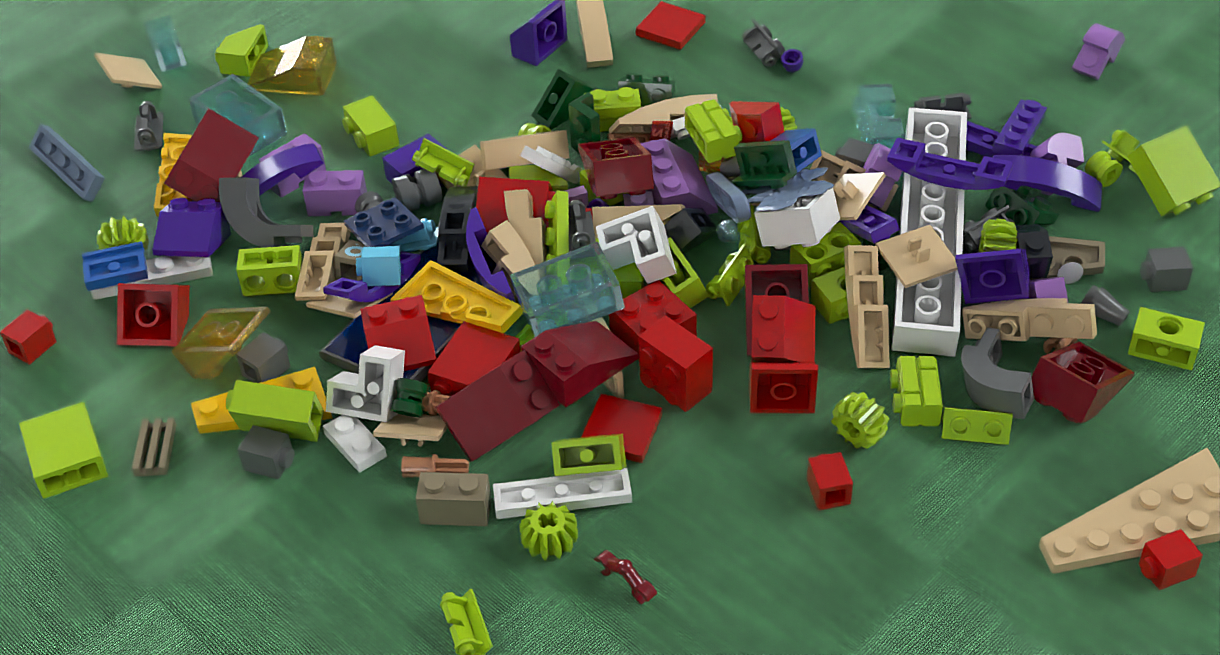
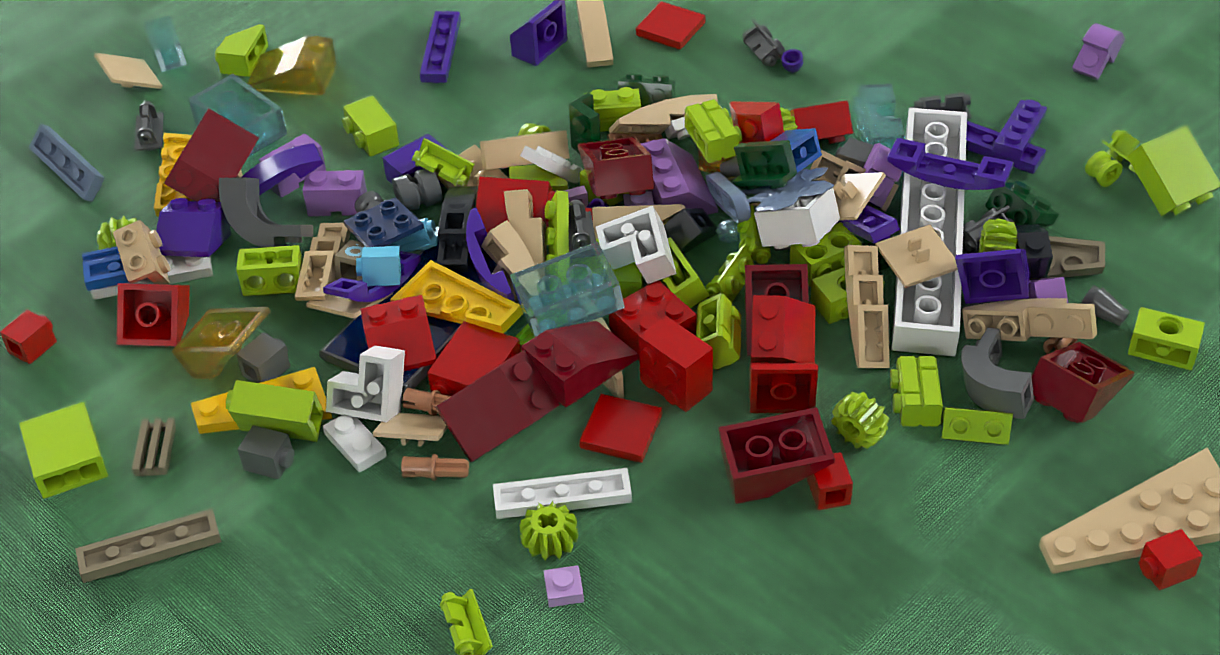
(141, 253): none -> tan bracket
(147, 545): none -> dark tan plate
(409, 397): dark green wheel -> none
(440, 47): none -> dark purple plate
(453, 499): dark tan brick -> none
(561, 91): dark green slope -> none
(563, 586): none -> lavender plate
(588, 454): lime brick -> none
(641, 589): dark red arm -> none
(661, 130): clear red sticker -> none
(720, 328): none -> lime brick
(773, 453): none -> dark red slope
(830, 120): none -> red slope
(1055, 179): dark purple slope -> none
(1061, 148): brick -> none
(1071, 272): white sticker -> none
(1167, 269): dark grey brick -> none

